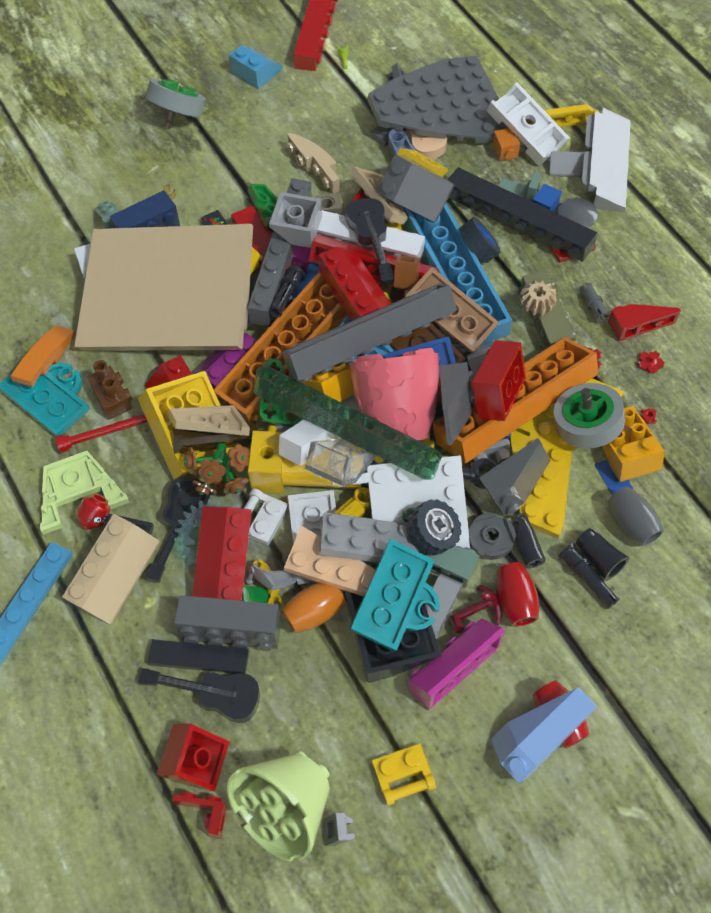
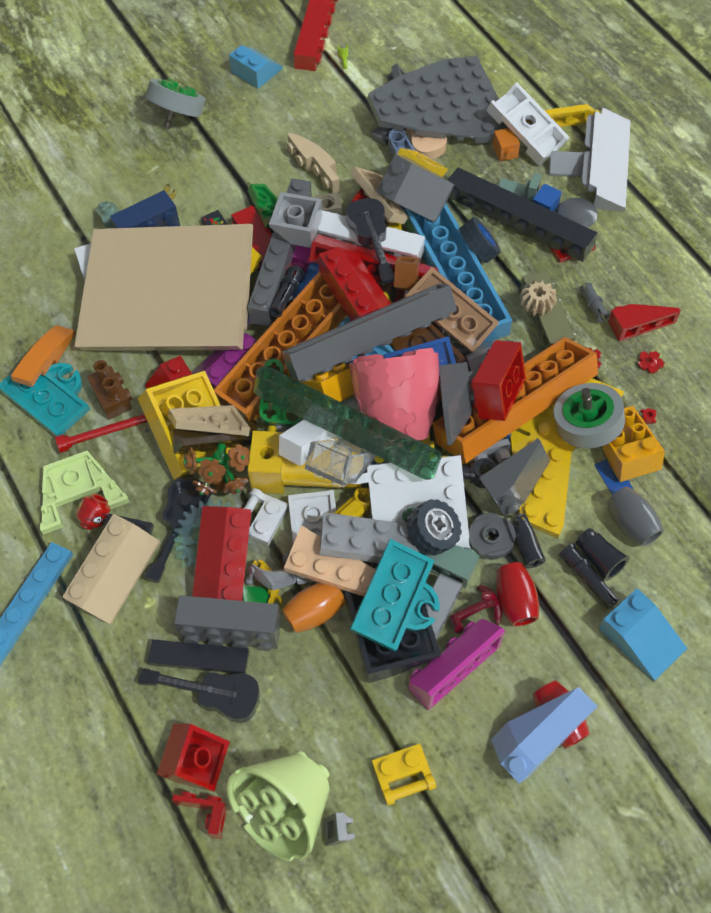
(643, 634): none -> dark azure slope

